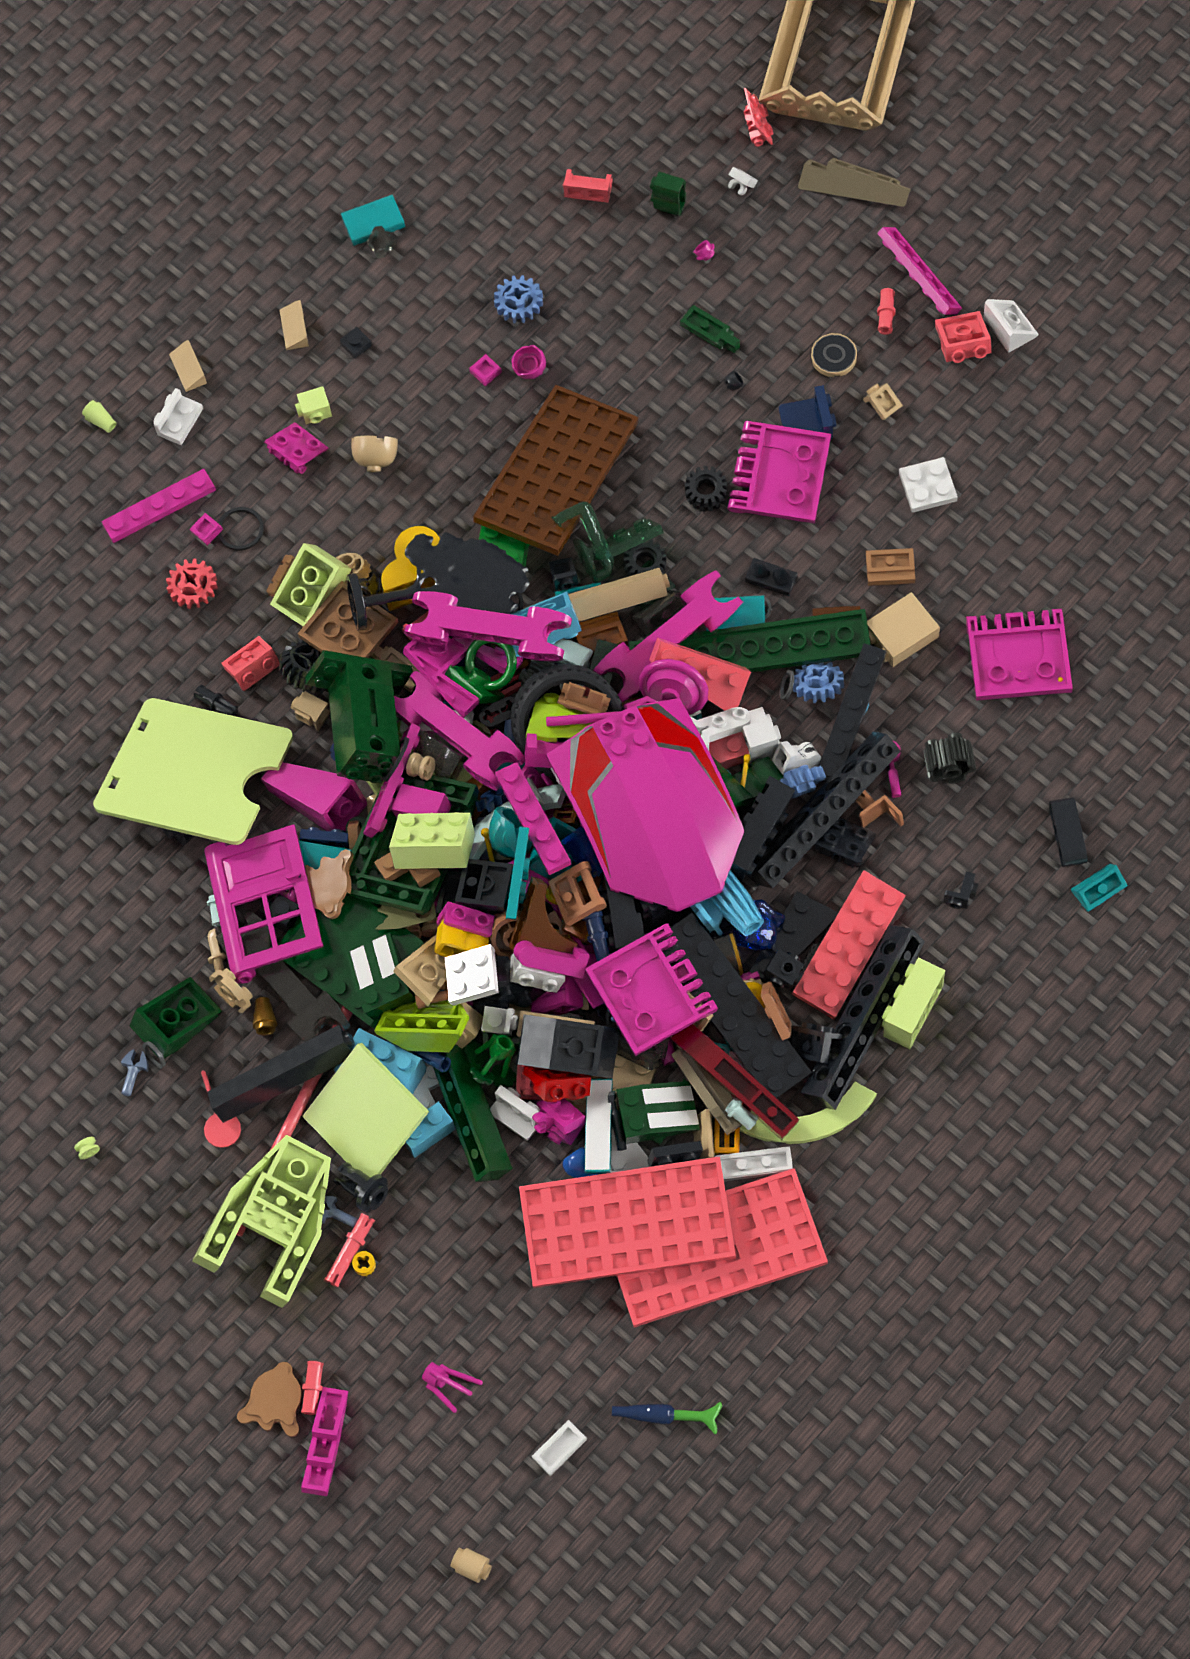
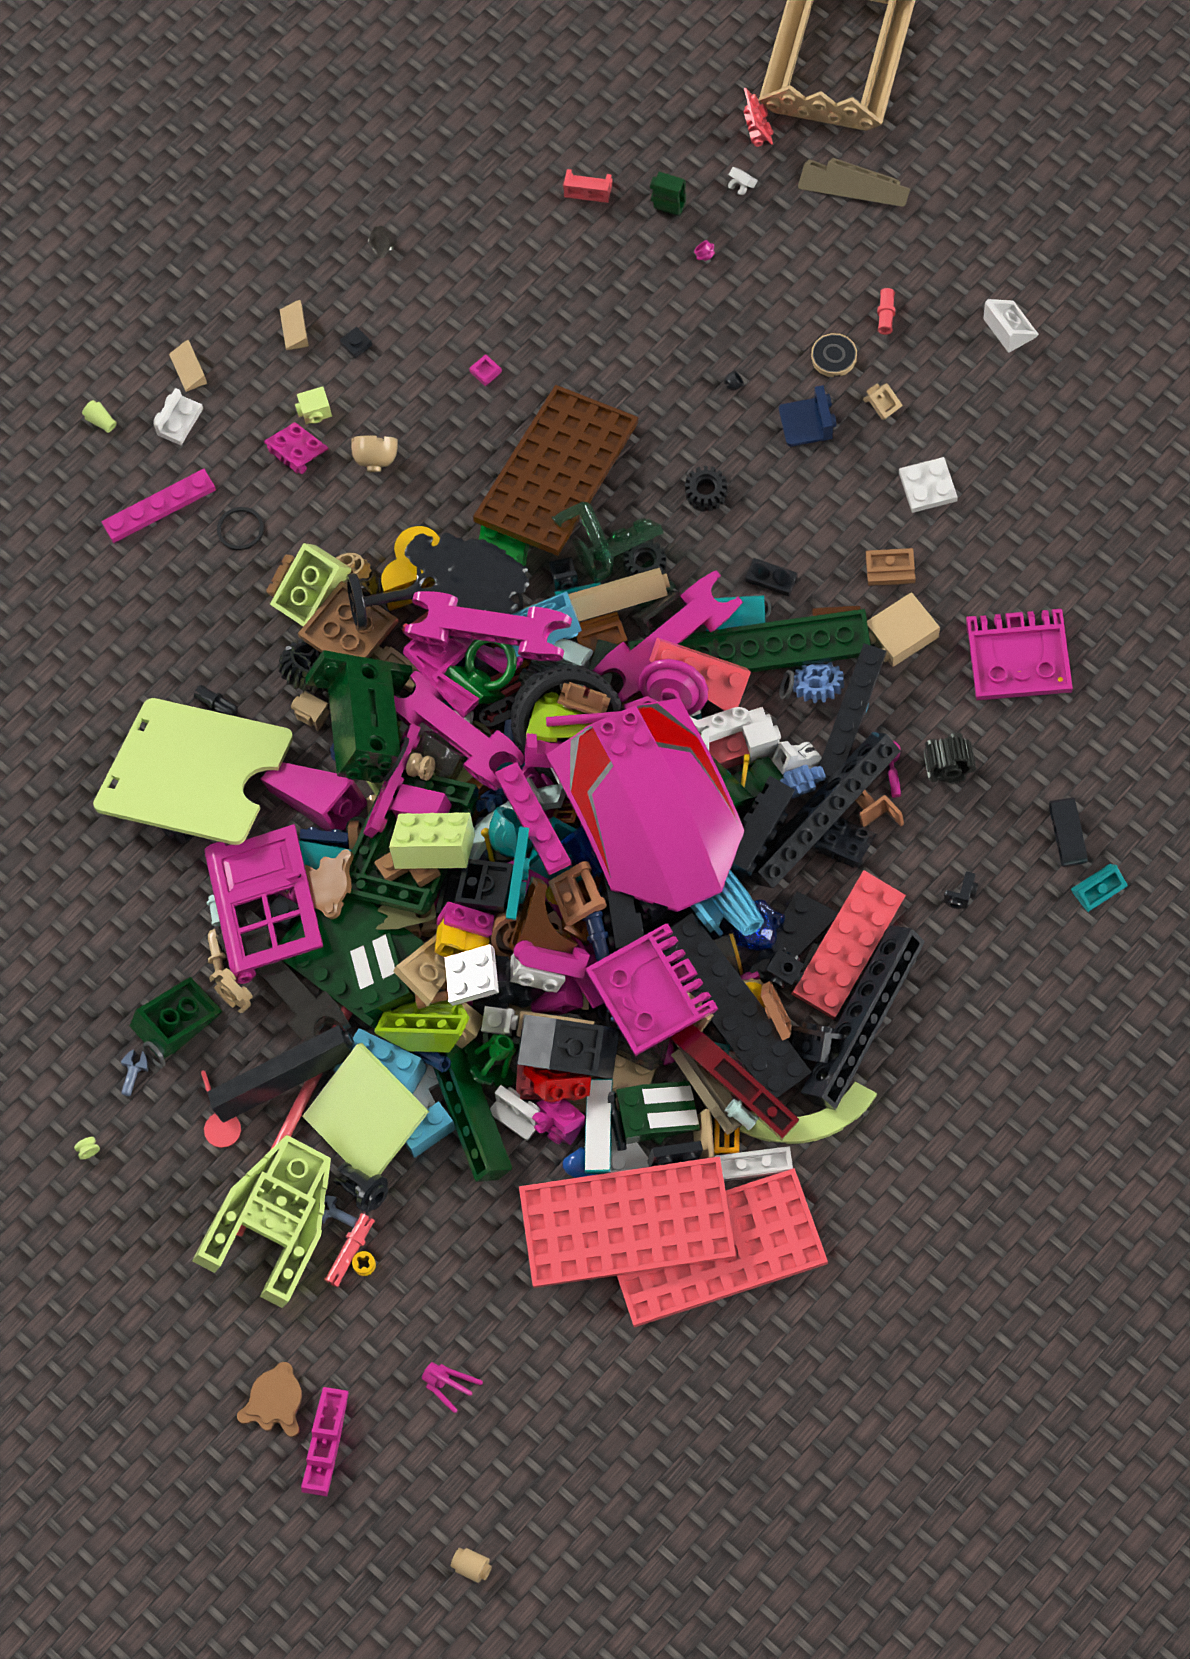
(187, 592): coral gear -> none
(206, 529): dark pink tile -> none
(251, 663): coral bracket -> none
(264, 1018): pearl gold cone -> none
(312, 1387): coral pin -> none
(362, 219): teal piece -> none
(518, 299): medium blue gear -> none
(528, 362): dark pink hair -> none
(559, 1448): white tile -> none
(666, 1414): dark blue piece -> none
(710, 329): dark green hinge -> none
(784, 472): dark pink hinge -> none
(912, 1002): yellowish green brick -> none
(919, 271): dark pink plate -> none
(963, 337): coral plate -> none

